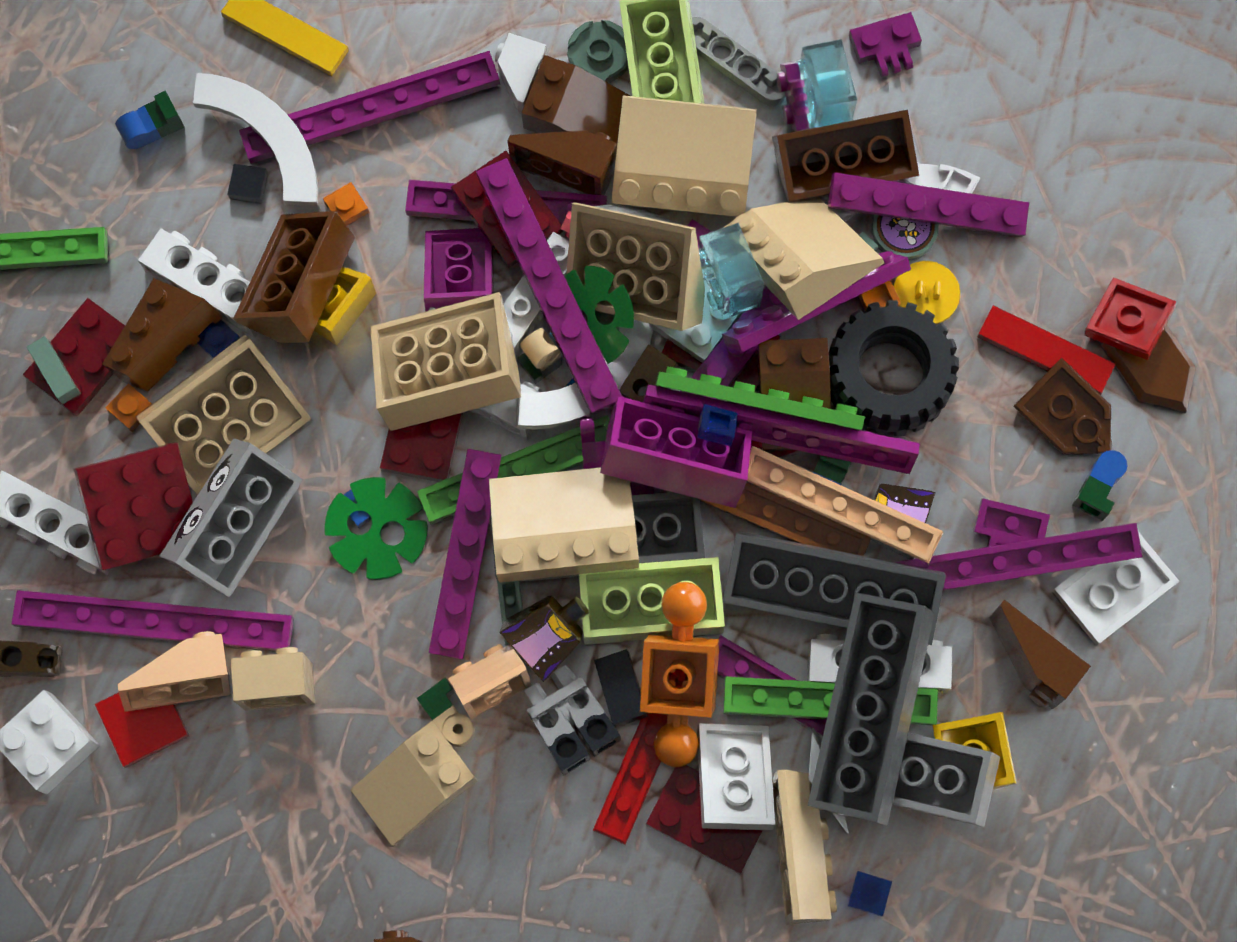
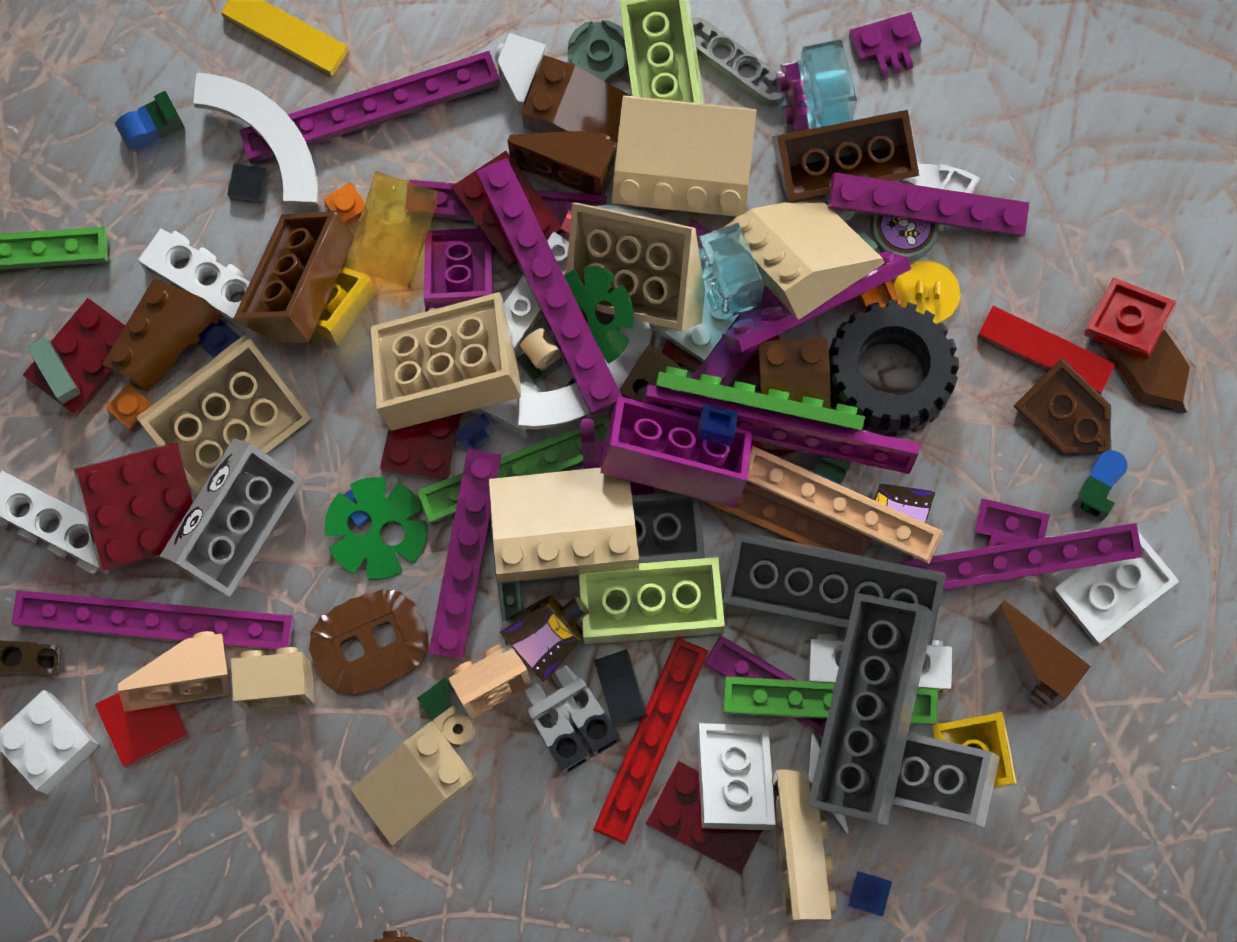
(378, 664): none -> reddish brown piece
(392, 229): none -> clear yellow plate
(475, 433): none -> clear blue plate
(661, 691): orange brick -> none

